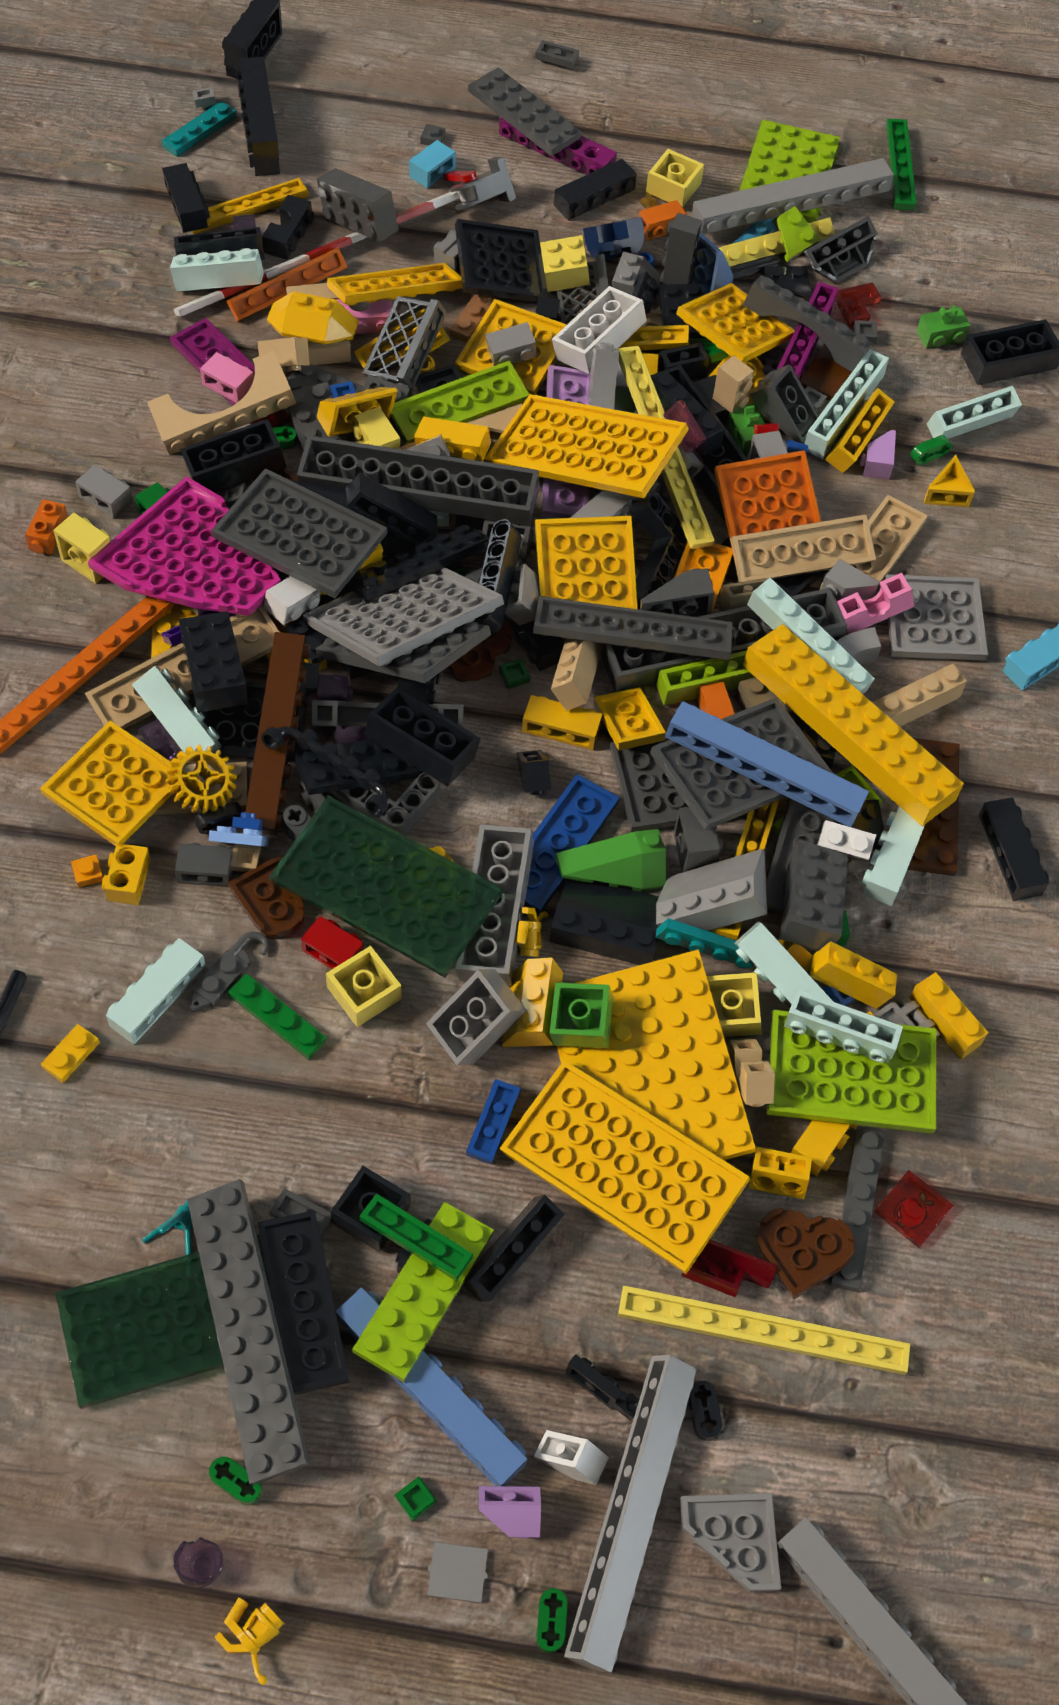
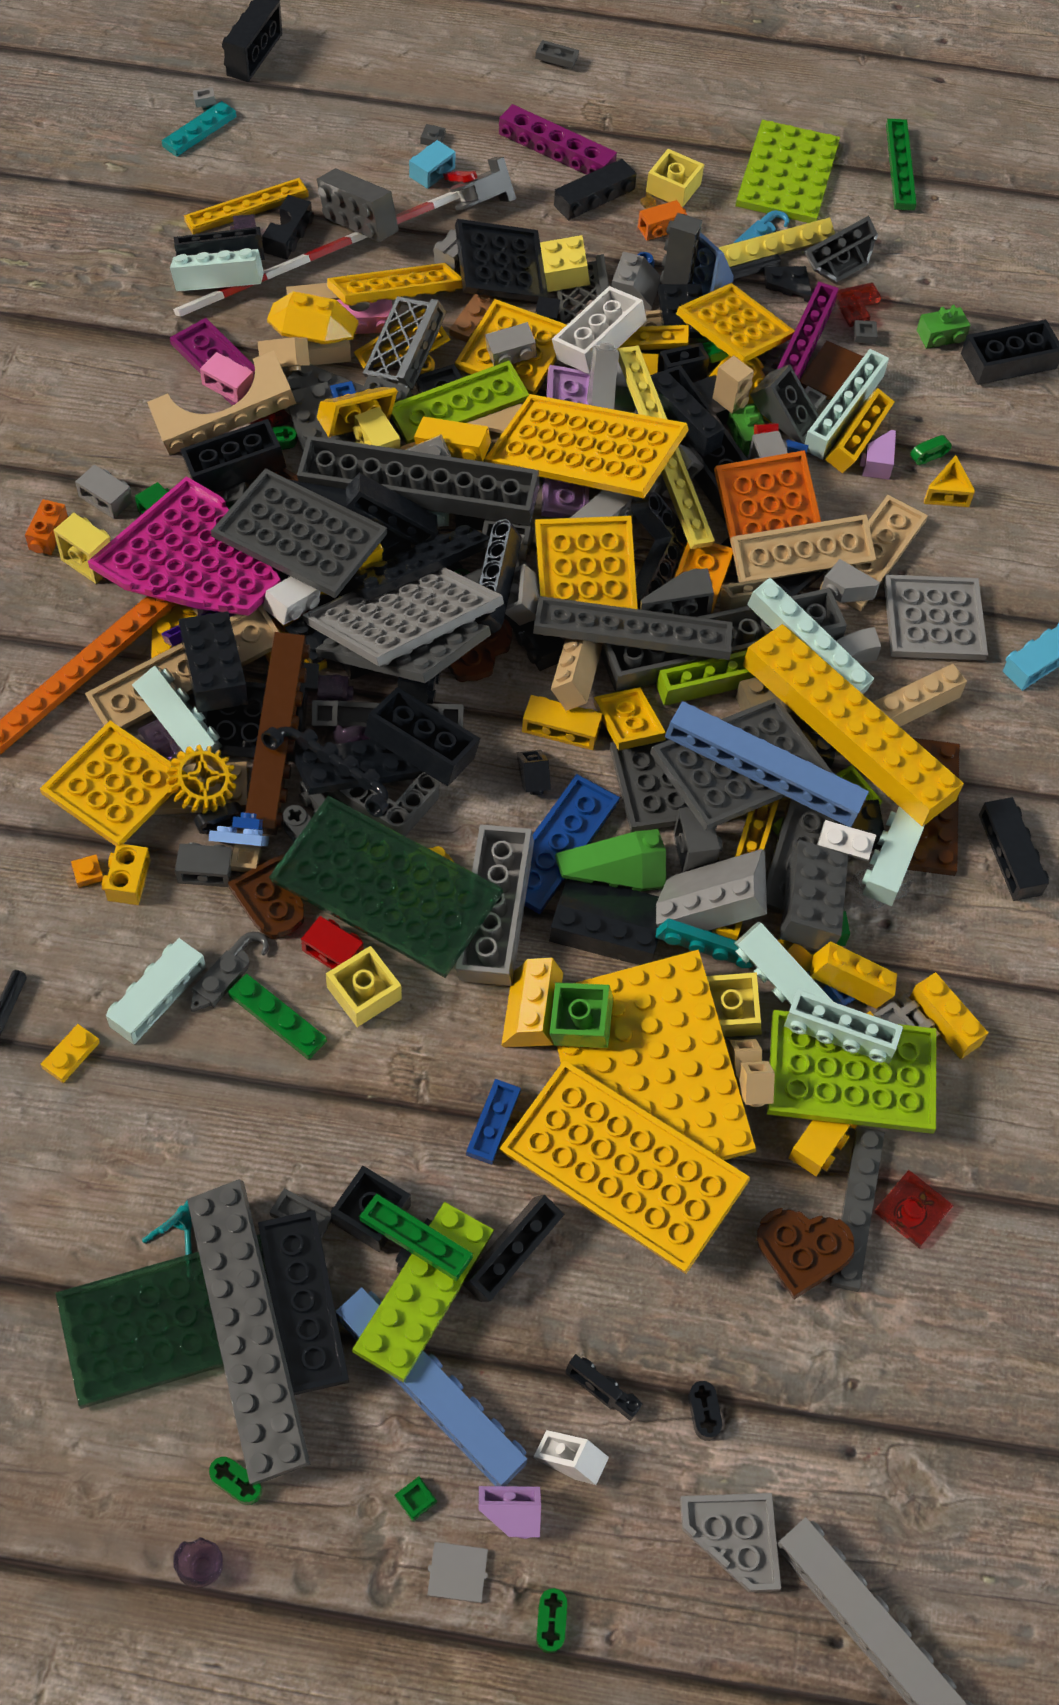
(186, 197): black brick -> none
(257, 1631): yellow piece -> none
(258, 116): black brick -> none
(275, 289): orange plate -> none
(476, 1016): light grey brick -> none
(514, 673): green tile -> none
(524, 111): dark grey plate -> none
(529, 934): yellow piece -> none
(615, 238): dark blue brick -> none
(630, 1515): light grey brick -> none
(646, 289): black plate -> none
(694, 436): clear pink plate -> none
(715, 700): orange brick -> none
(725, 1267): dark red bracket -> none
(764, 1330): light yellow plate -> none
(780, 1173): yellow brick -> none
(795, 233): lime wing -> none
(803, 192): light grey brick -> none
(844, 344): dark grey arch -> none
(892, 599): bright pink arch -> none
(975, 413): light aqua brick -> none

